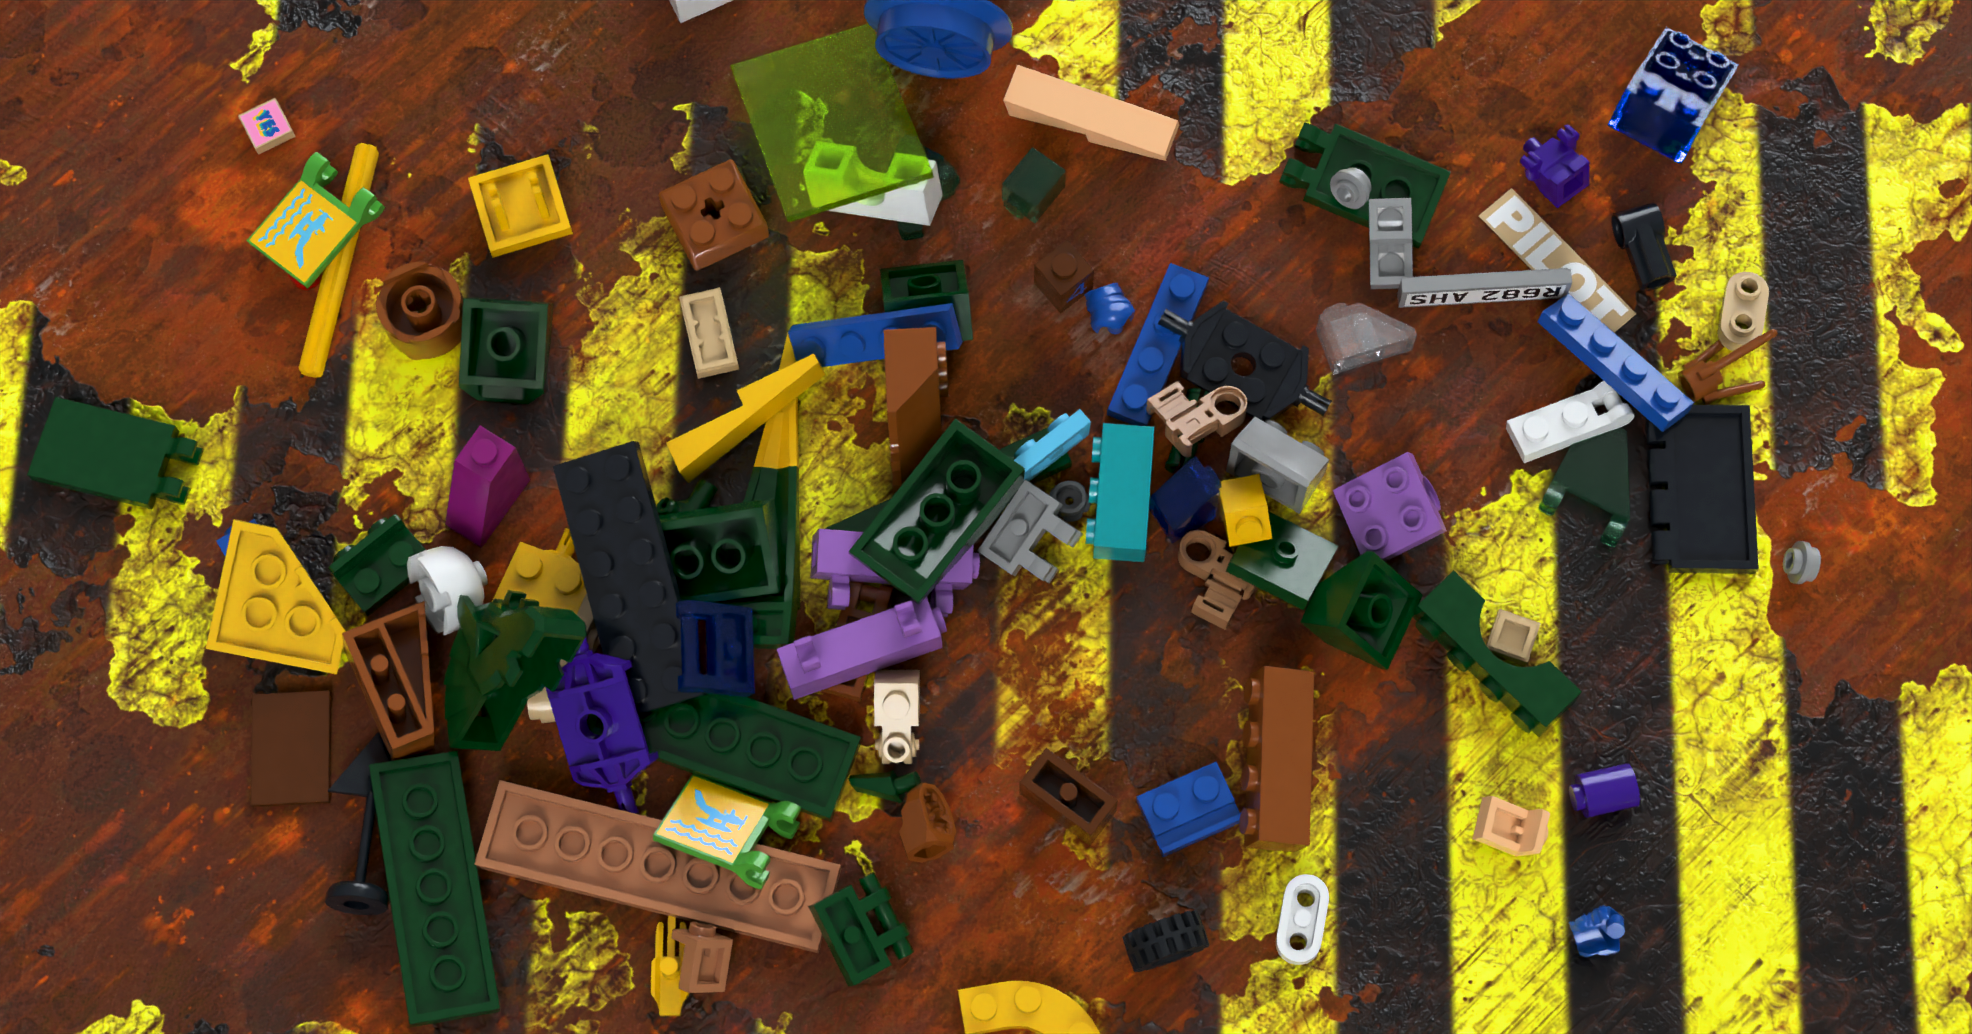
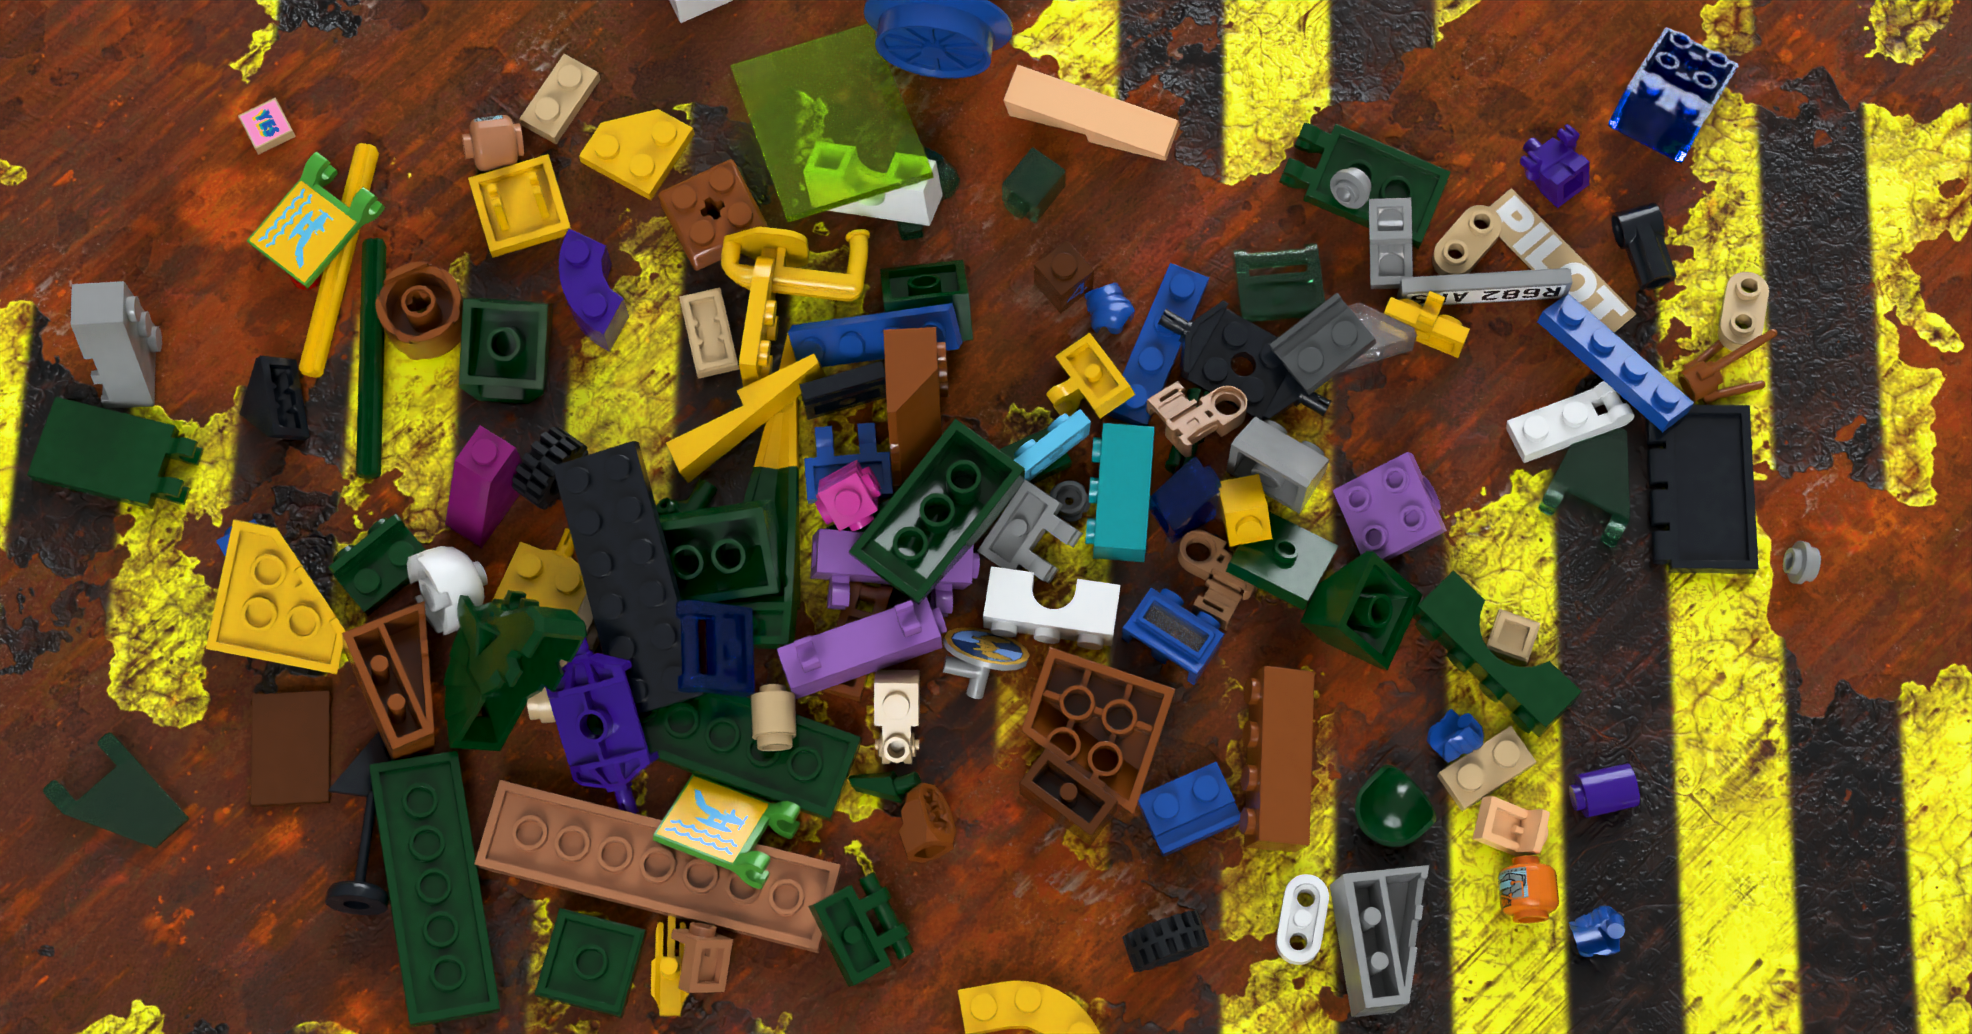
(119, 340): none -> light grey wedge
(123, 801): none -> clear green flag
(276, 399): none -> black slope
(370, 362): none -> dark green axle
(493, 142): none -> nougat head
(536, 474): none -> black tyre
(560, 98): none -> tan plate
(583, 277): none -> dark purple brick
(590, 963): none -> dark green plate
(638, 149): none -> yellow plate
(773, 251): none -> yellow plate
(773, 718): none -> tan brick
(827, 462): none -> blue plate
(844, 390): none -> black plate
(848, 497): none -> dark pink brick
(978, 653): none -> shield
(1014, 610): none -> white arch
(1090, 377): none -> yellow plate
(1099, 722): none -> dark orange wedge
(1174, 632): none -> blue window
(1278, 294): none -> clear green plate
(1323, 343): none -> dark grey plate
(1377, 935): none -> light grey wedge
(1393, 808): none -> dark green helmet
(1435, 331): none -> yellow plate
(1455, 735): none -> blue arm
(1468, 240): none -> tan plate
(1486, 768): none -> tan plate
(1528, 890): none -> orange head

